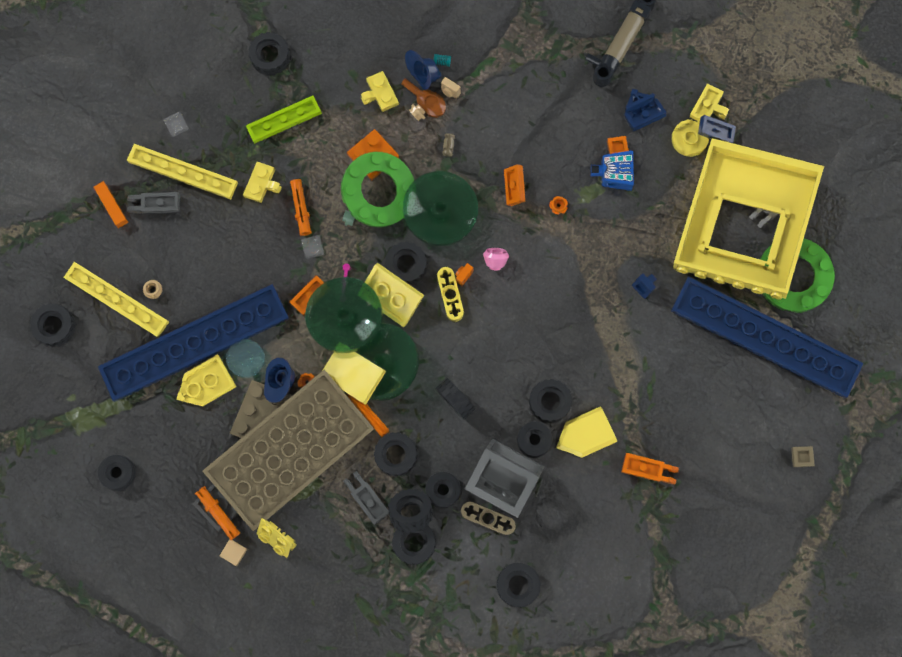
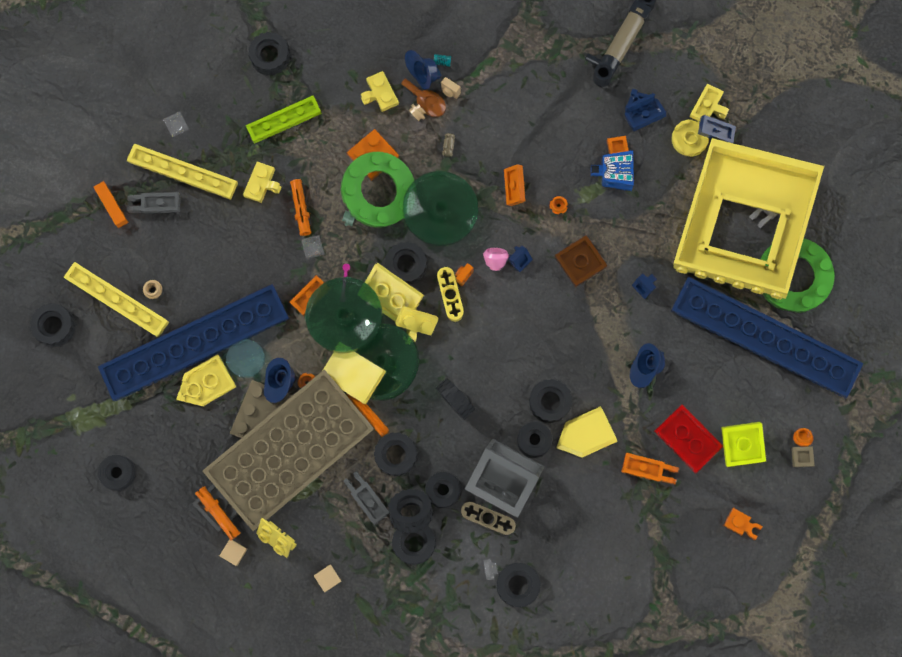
(327, 578): none -> tan tile
(416, 322): none -> light yellow plate
(490, 569): none -> clear plate
(520, 258): none -> dark blue tile
(580, 261): none -> reddish brown plate
(646, 365): none -> dark blue piece
(688, 439): none -> red tile
(740, 523): none -> orange plate
(743, 444): none -> neon yellow hinge
(803, 437): none -> orange plate

